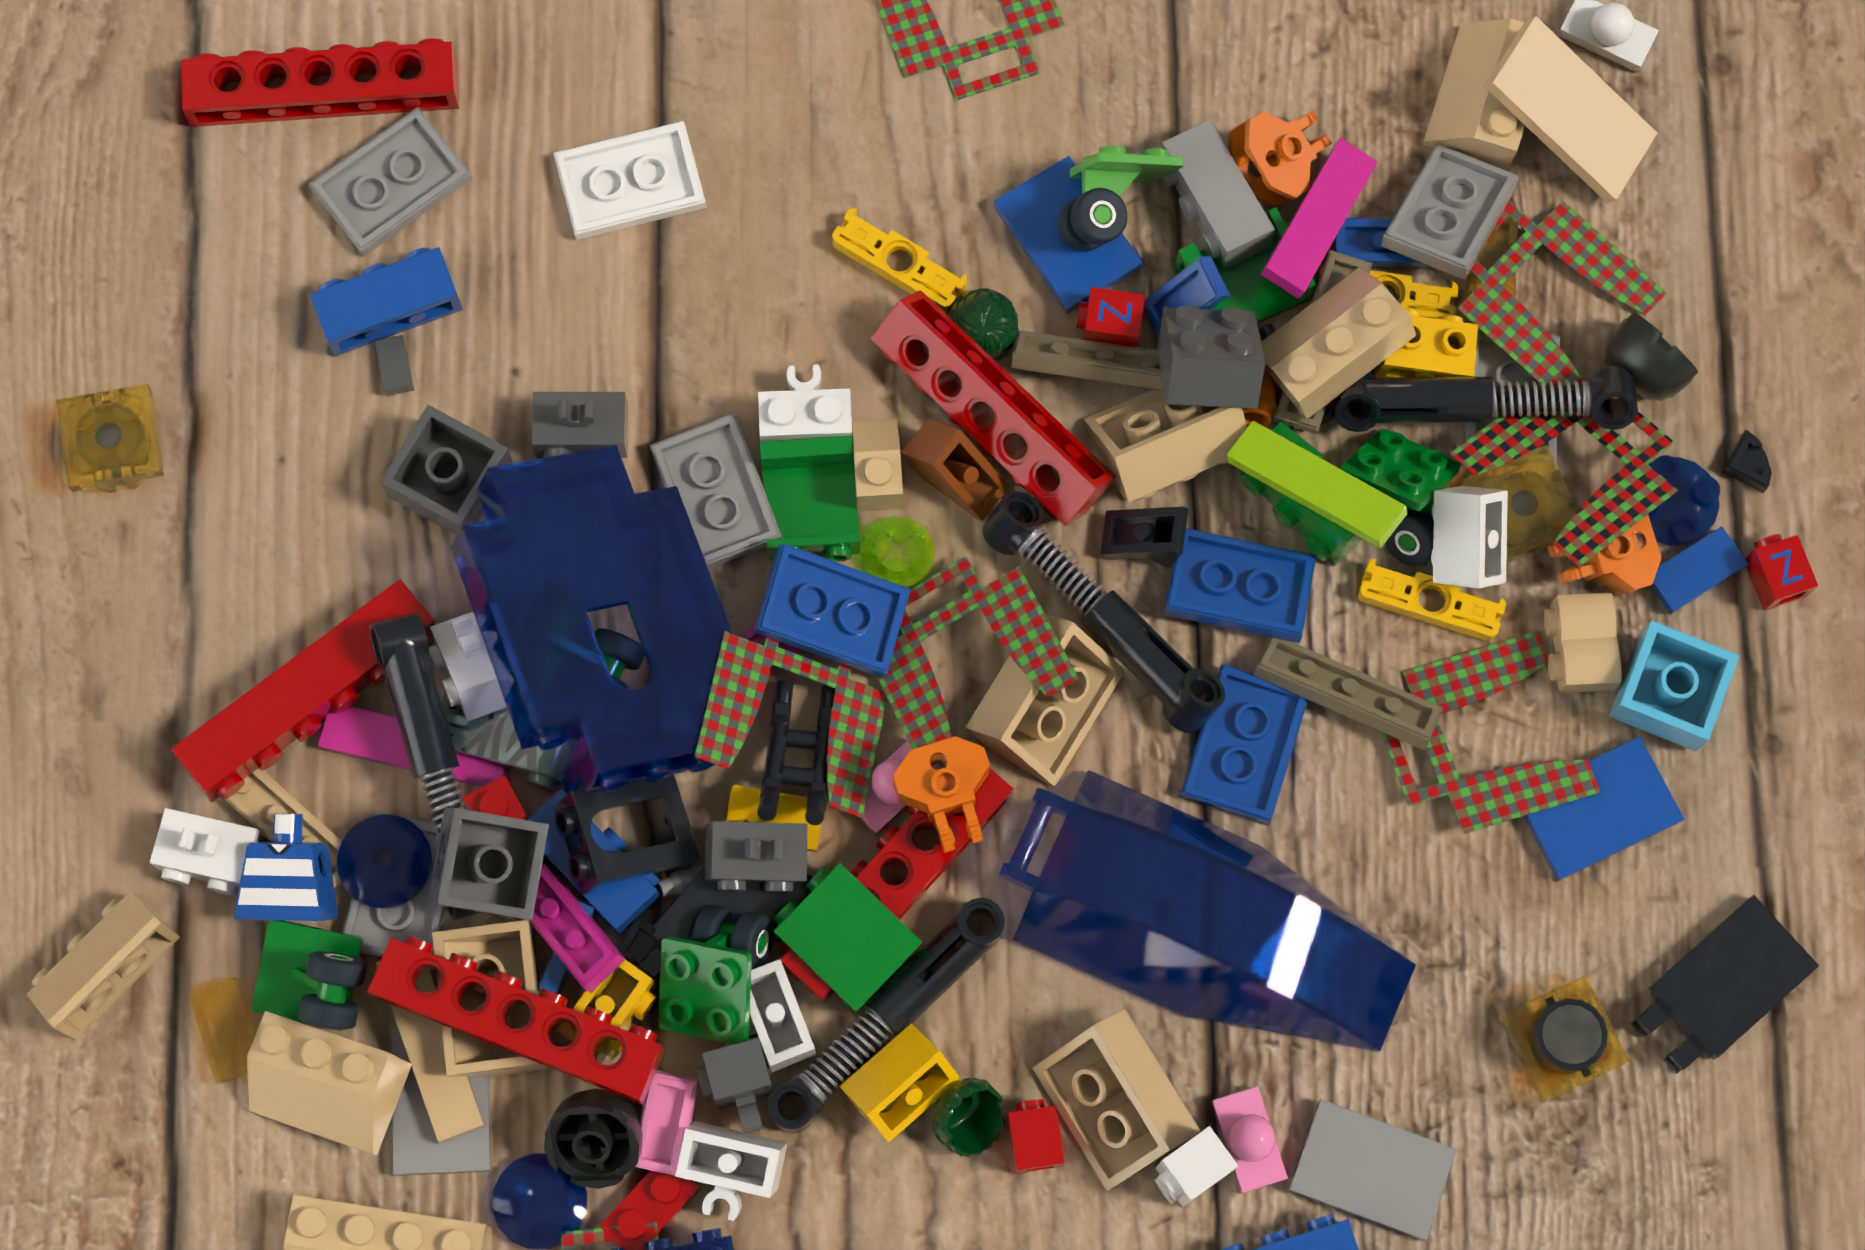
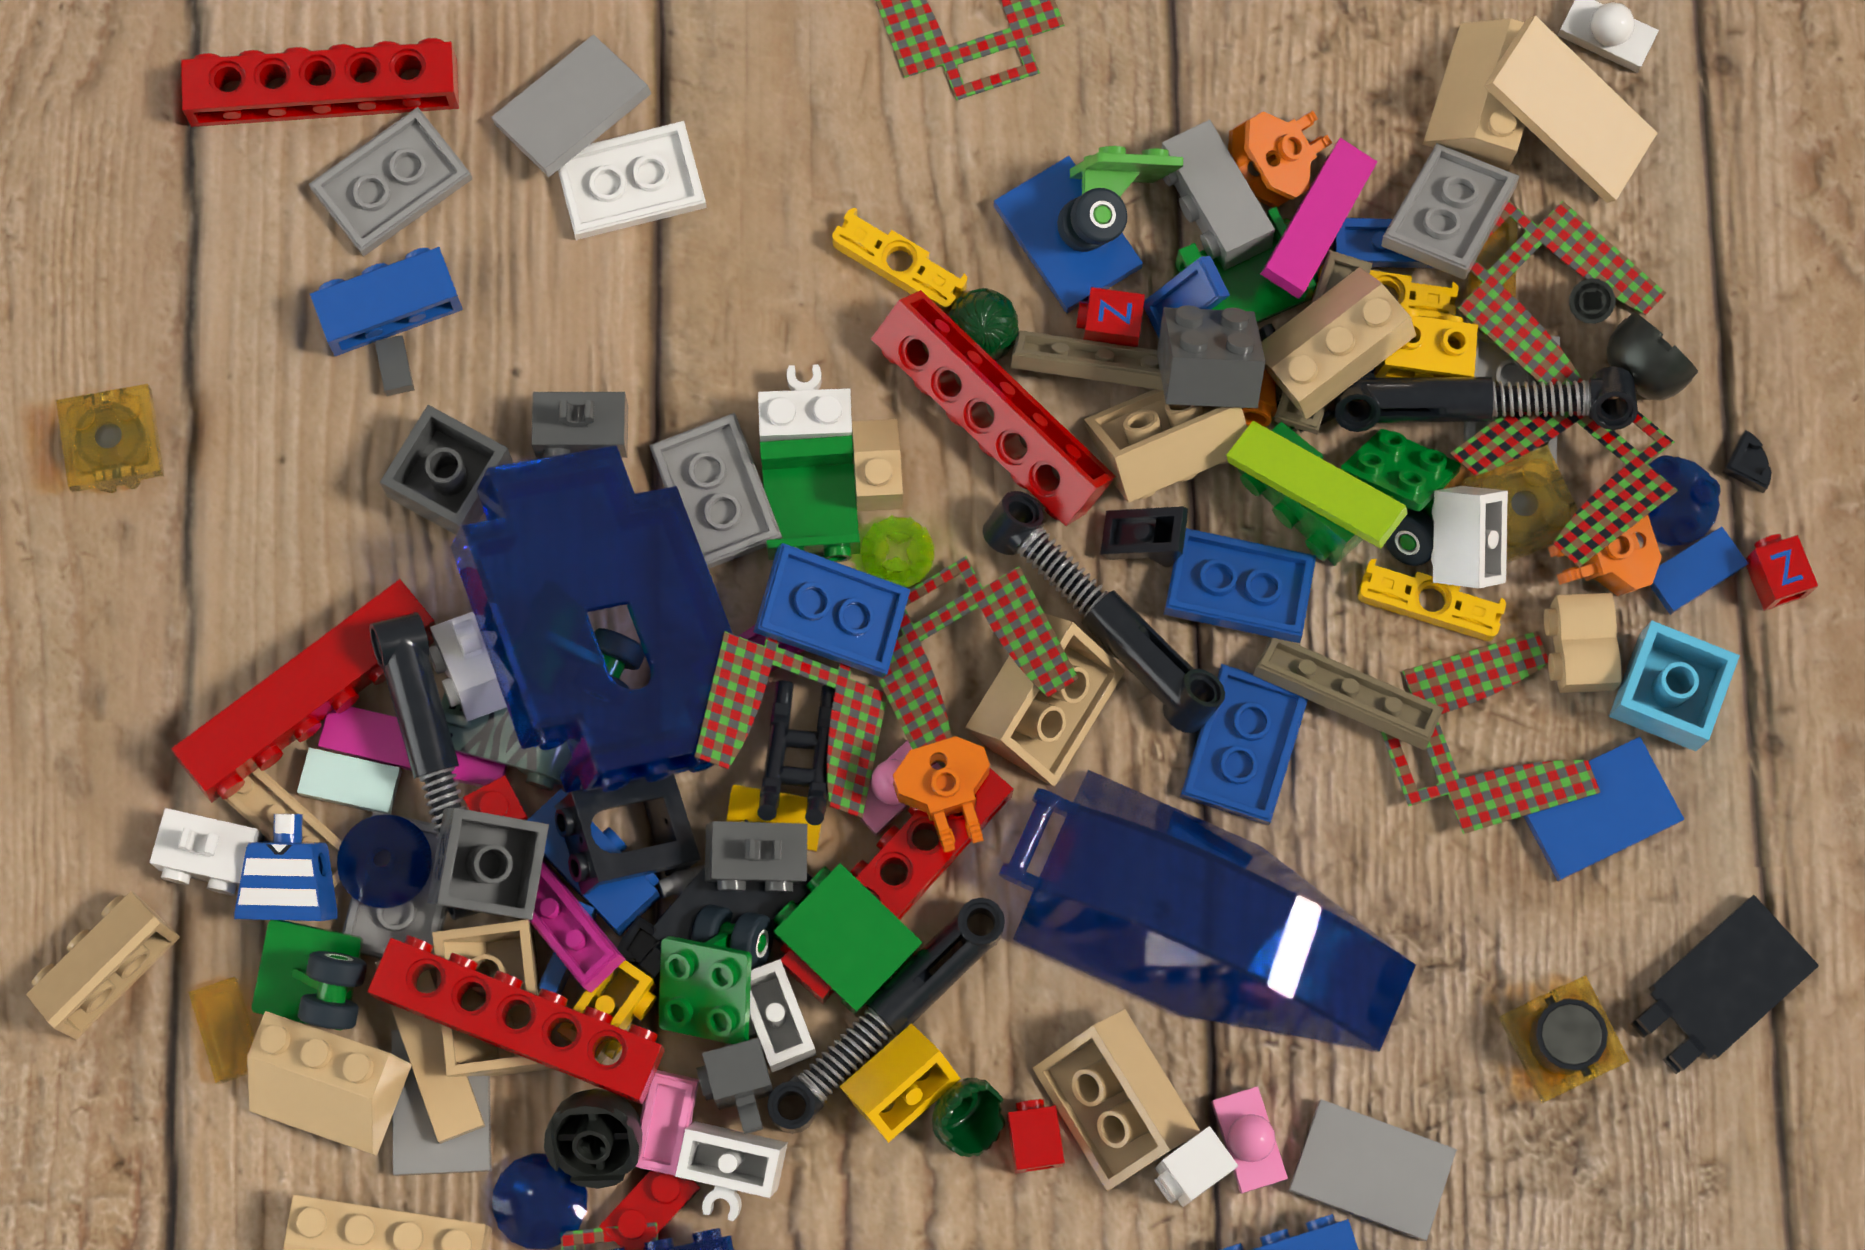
(349, 781): none -> light aqua tile
(571, 105): none -> light grey tile
(955, 467): dark orange slope -> none
(1592, 295): none -> pearl dark grey wheel

